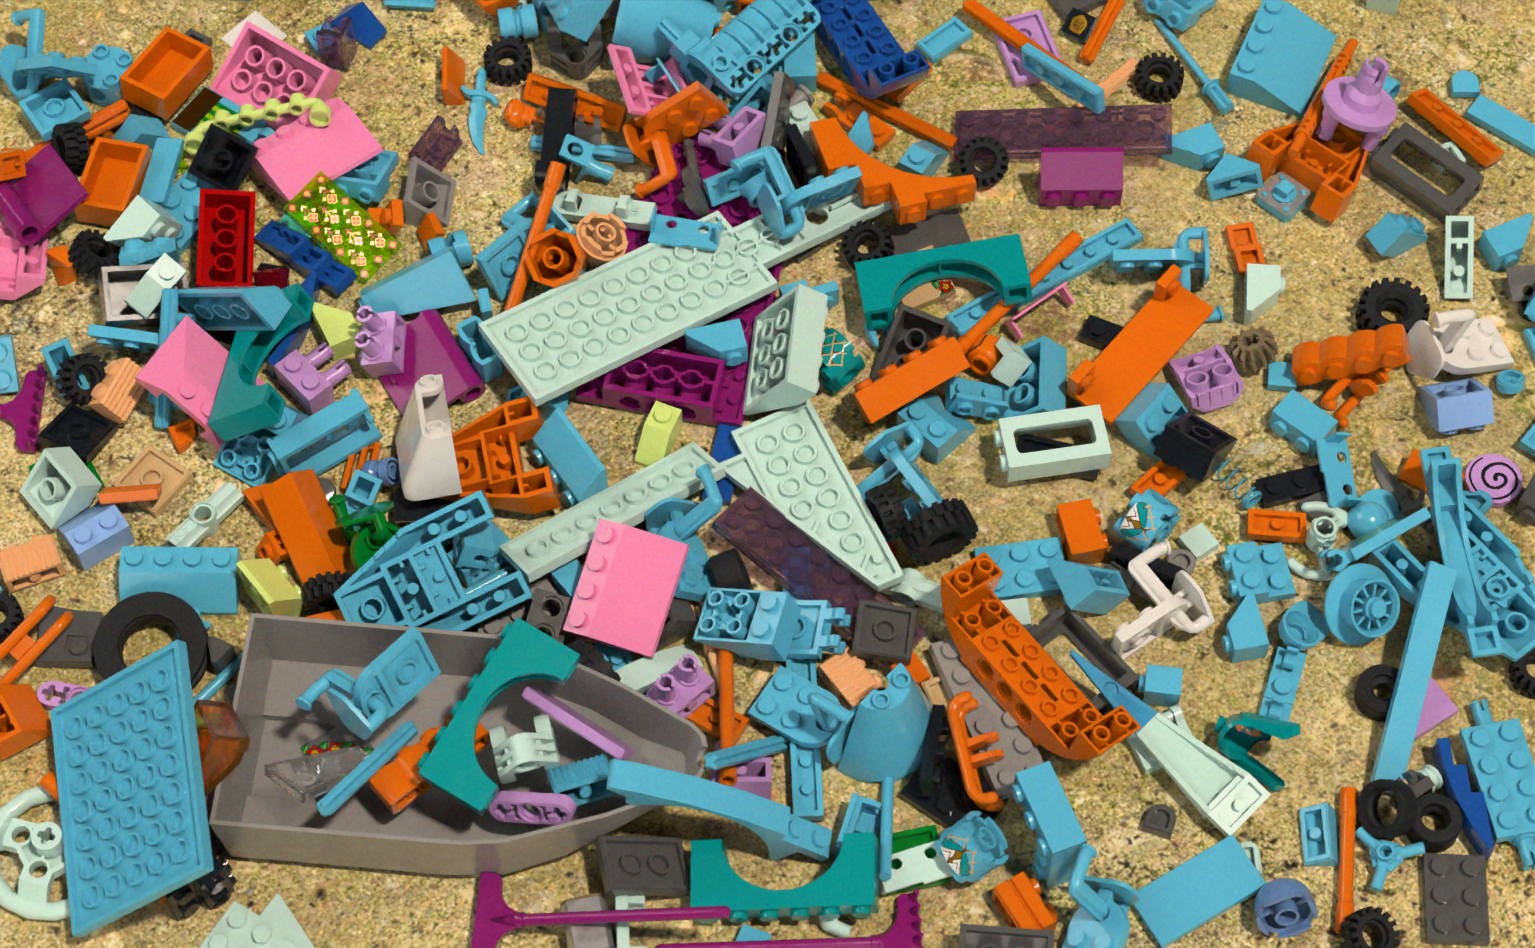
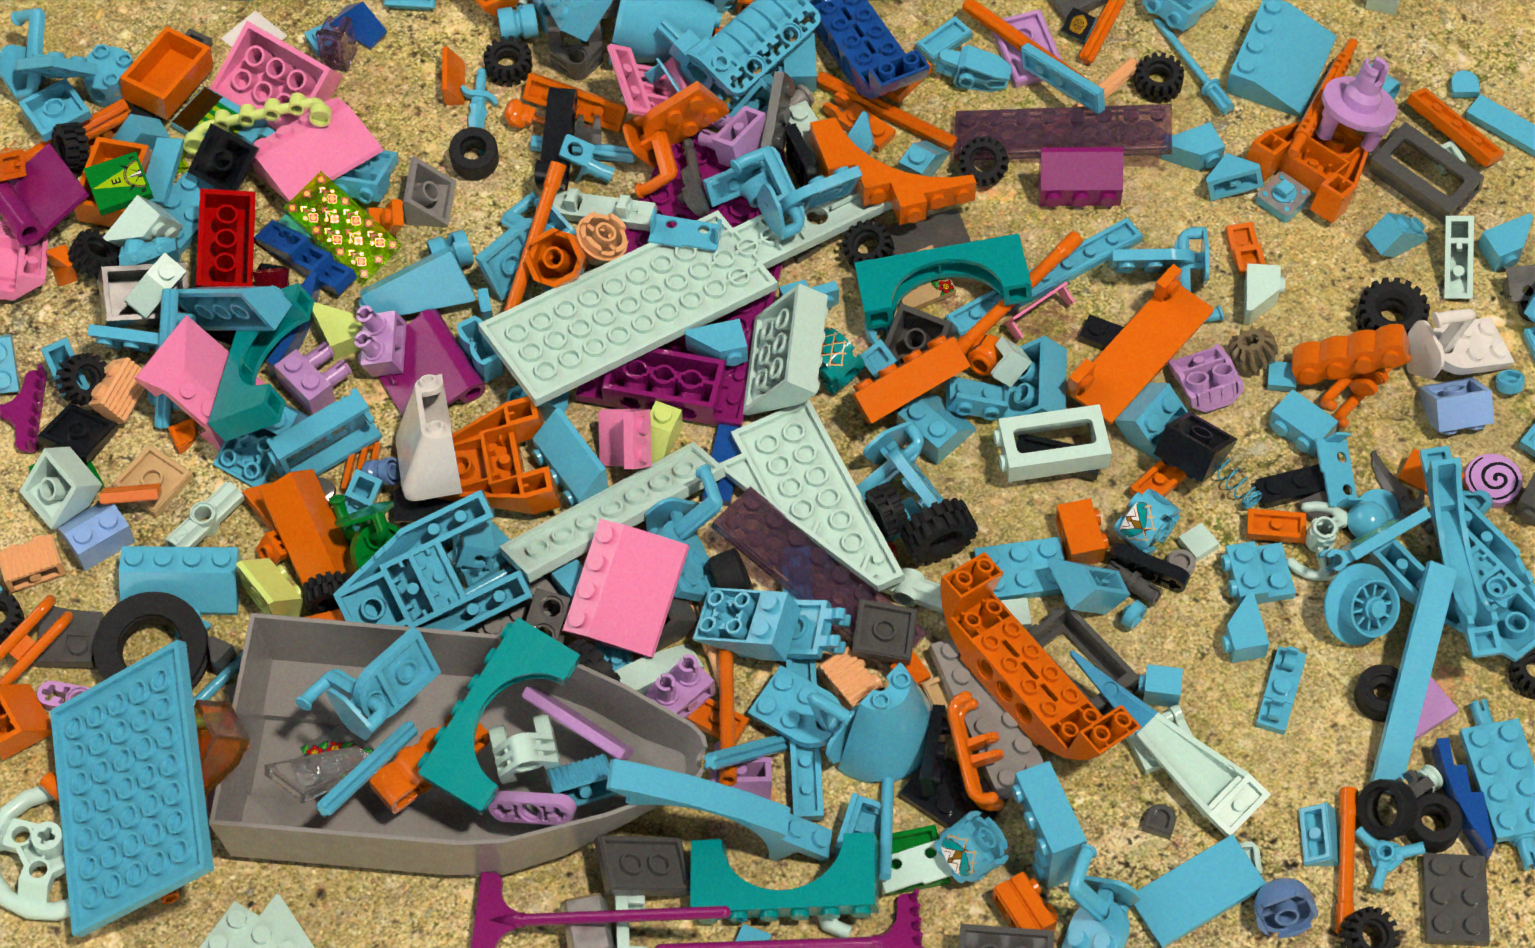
(117, 182): none -> green tile
(211, 889): black plate -> none
(429, 228): orange tile -> none
(437, 144): hinge -> none
(474, 168): none -> black tyre
(625, 438): none -> bright pink bracket
(878, 357): none -> medium azure plate
(974, 69): none -> medium azure hinge
(1133, 614): none -> medium azure tile
(1169, 608): white plate -> none
(1244, 730): teal piece -> none
(1302, 626): medium azure cap -> none

